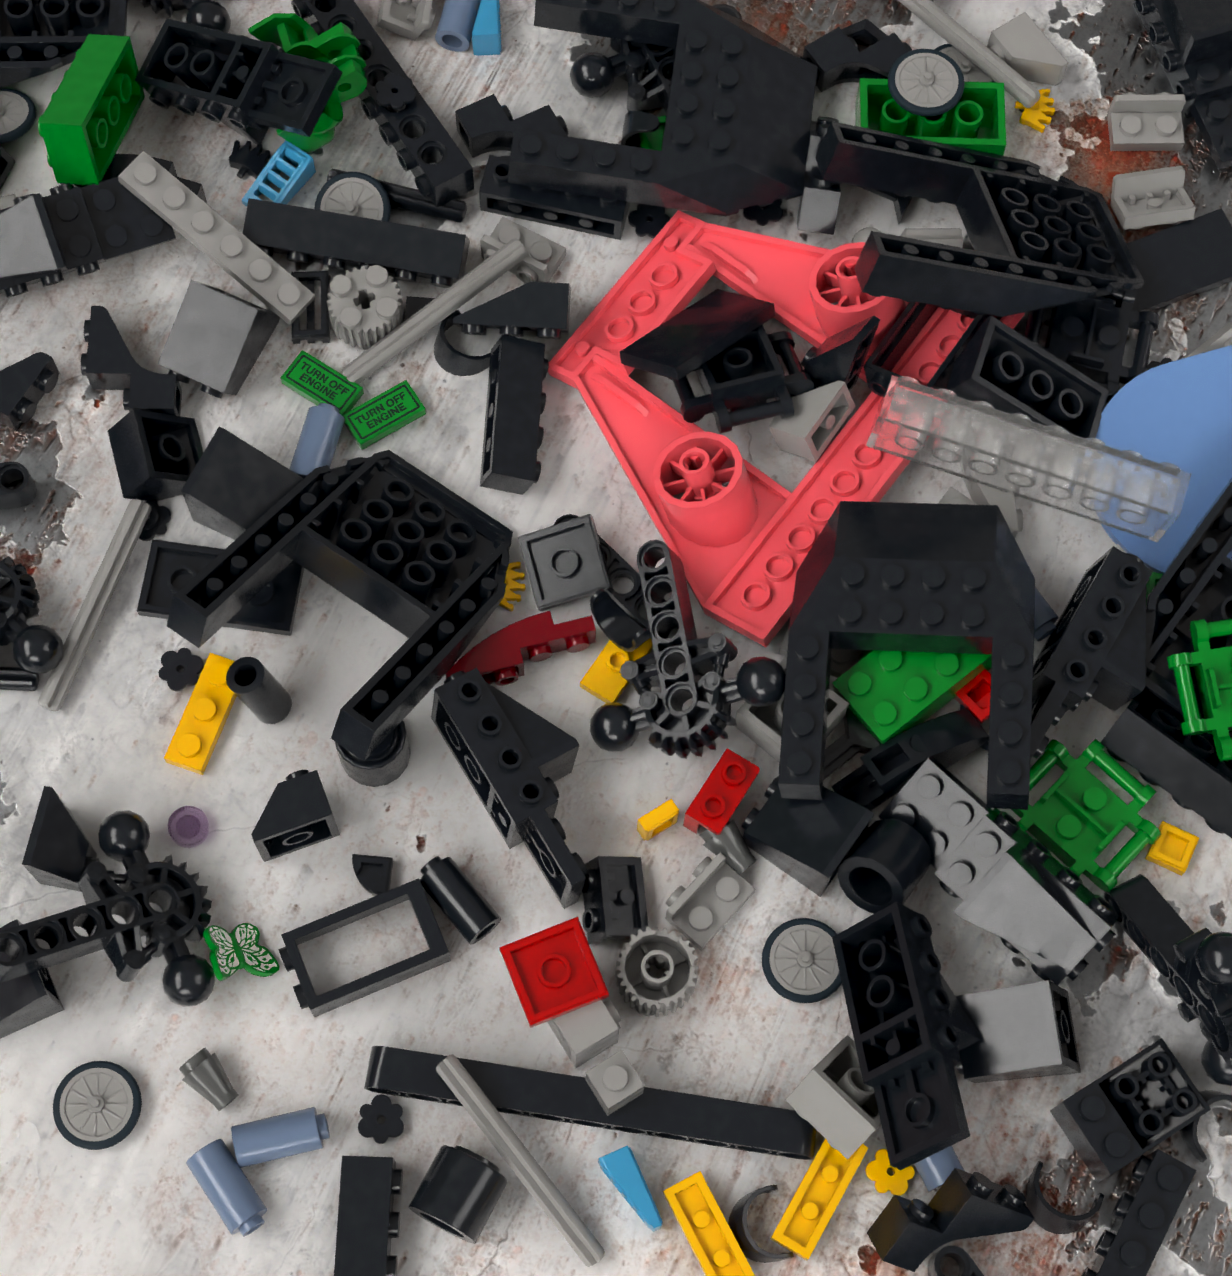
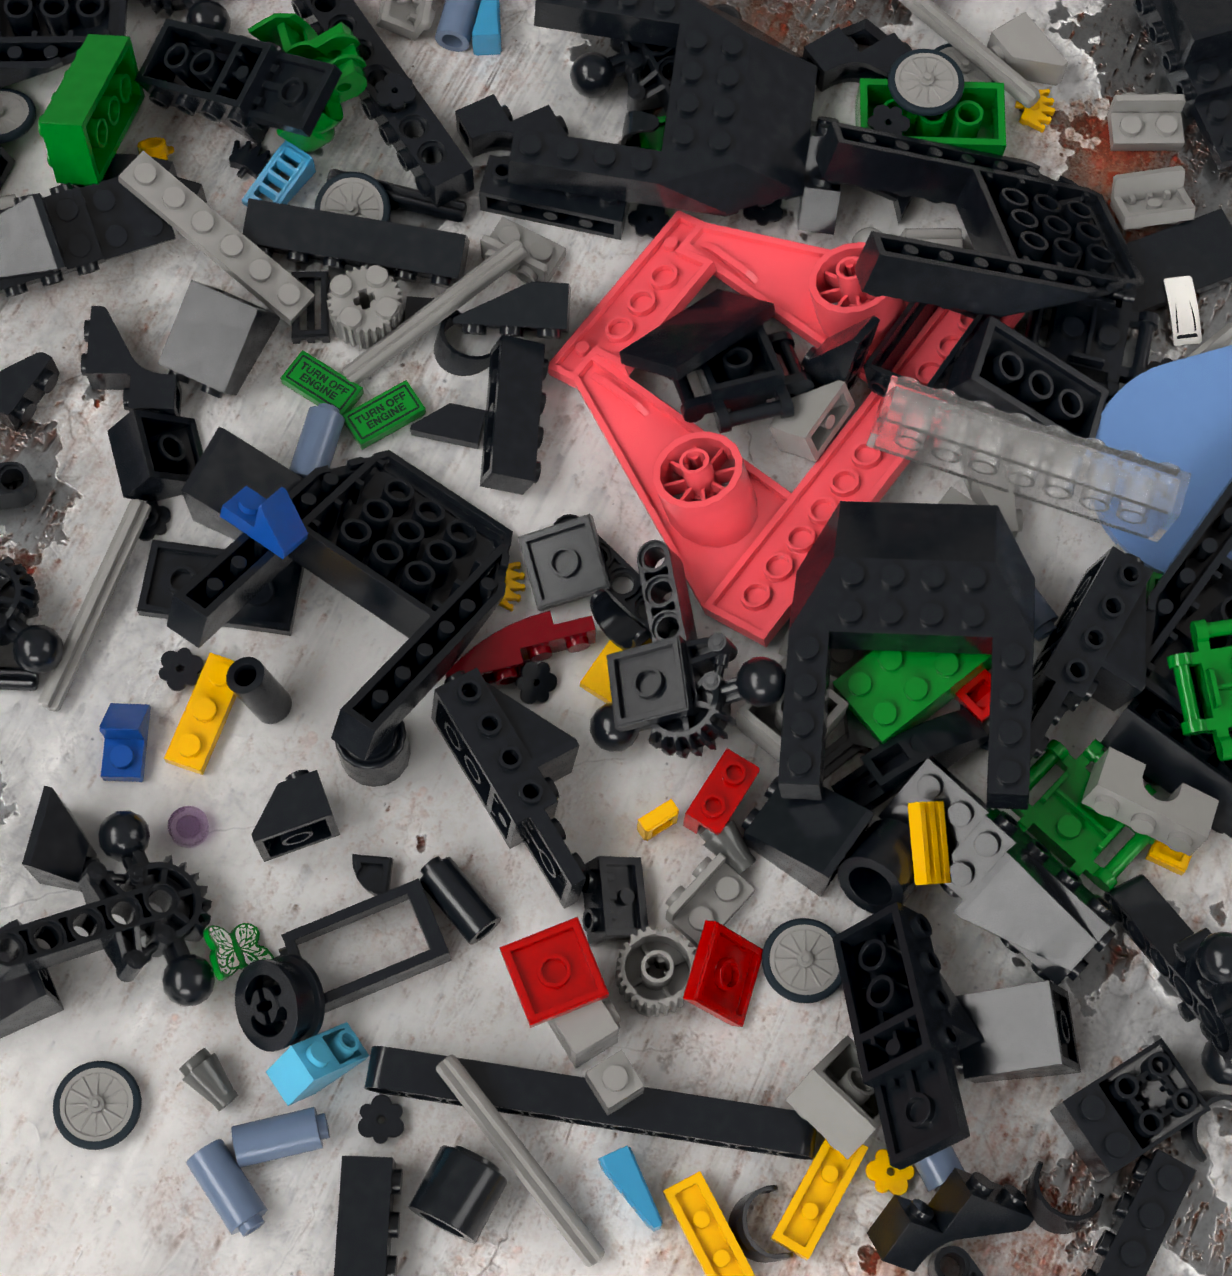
(125, 742): none -> blue slope
(155, 147): none -> yellow plate
(264, 1005): none -> black wheel
(268, 521): none -> blue slope
(316, 1063): none -> medium azure slope
(452, 425): none -> black tile
(543, 682): none -> black plant
(650, 684): none -> black tile
(723, 973): none -> red tile
(888, 120): none -> black plant
(929, 843): none -> yellow tile
(1119, 792): none -> light grey arch
(1183, 310): none -> white sticker

